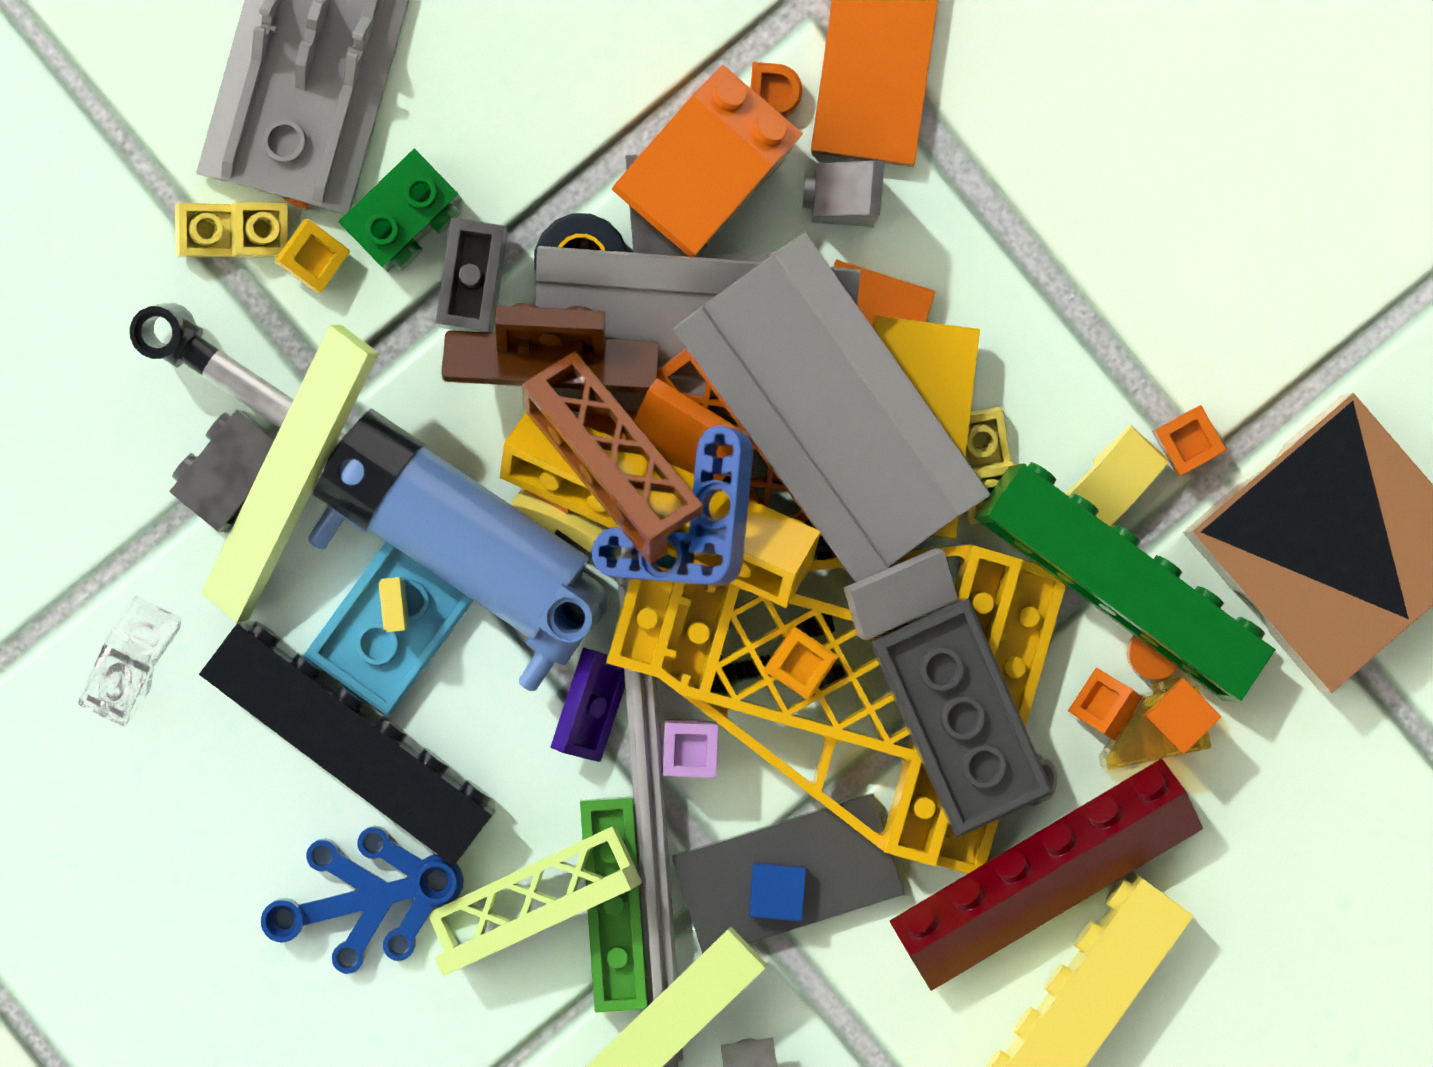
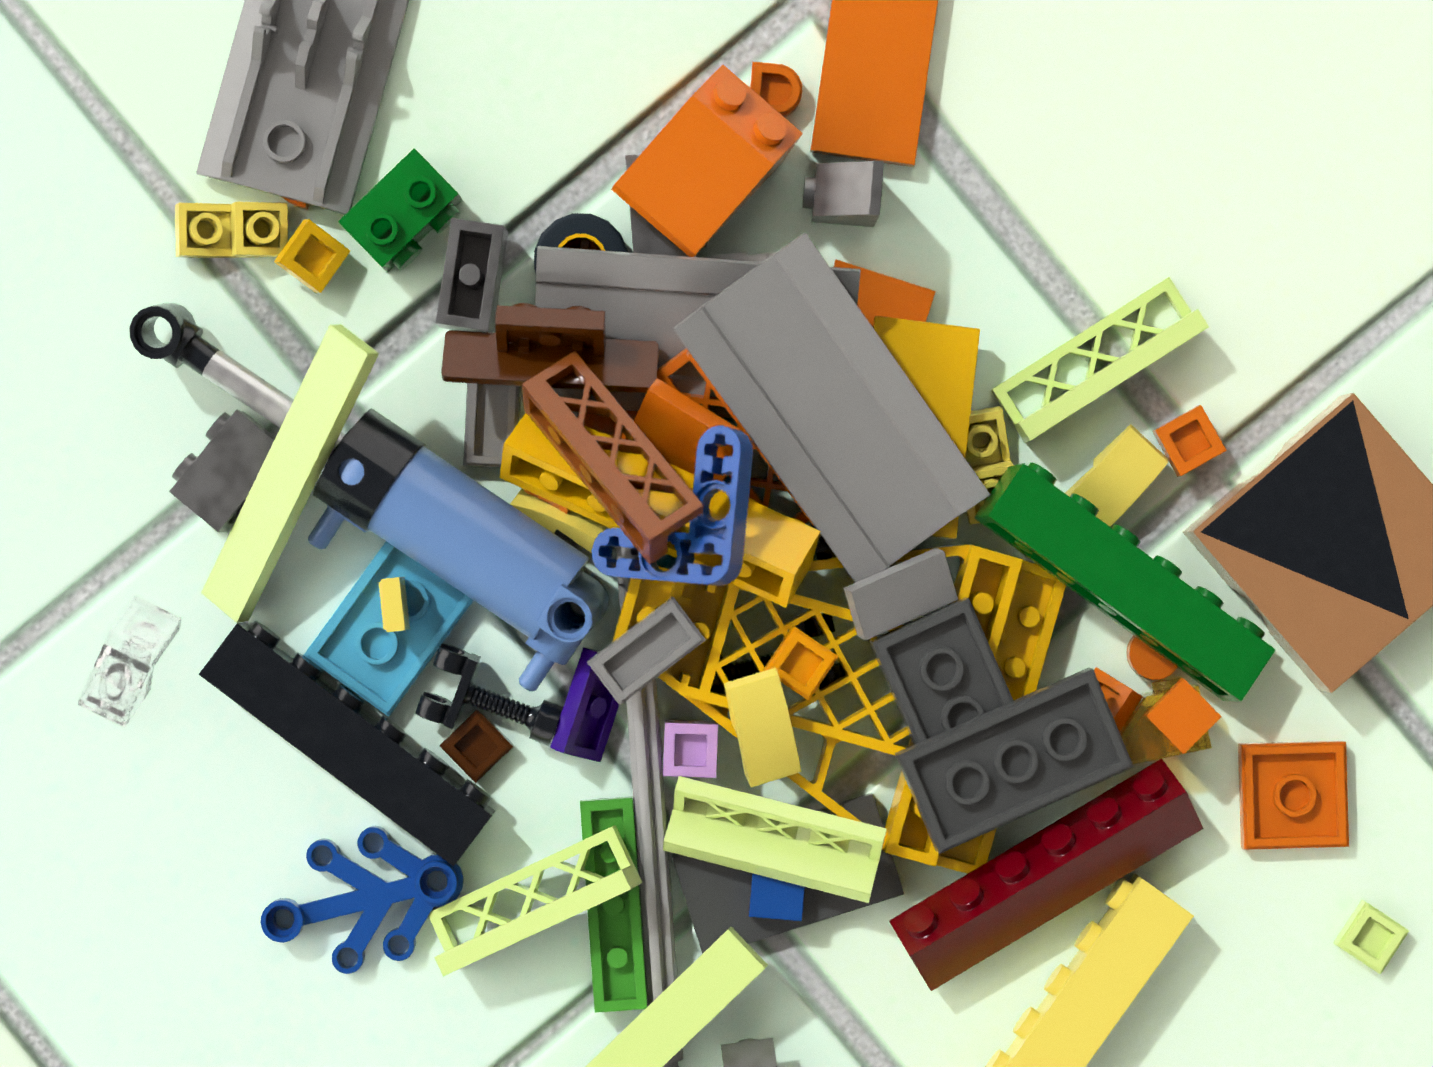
(435, 708): none -> black bar
(476, 745): none -> reddish brown tile
(489, 420): none -> light grey tile
(646, 650): none -> light grey tile
(762, 727): none -> light yellow slope
(774, 839): none -> yellowish green fence
(1014, 760): none -> dark grey tile
(1108, 377): none -> yellowish green fence
(1293, 795): none -> orange tile
(1371, 936): none -> yellowish green tile

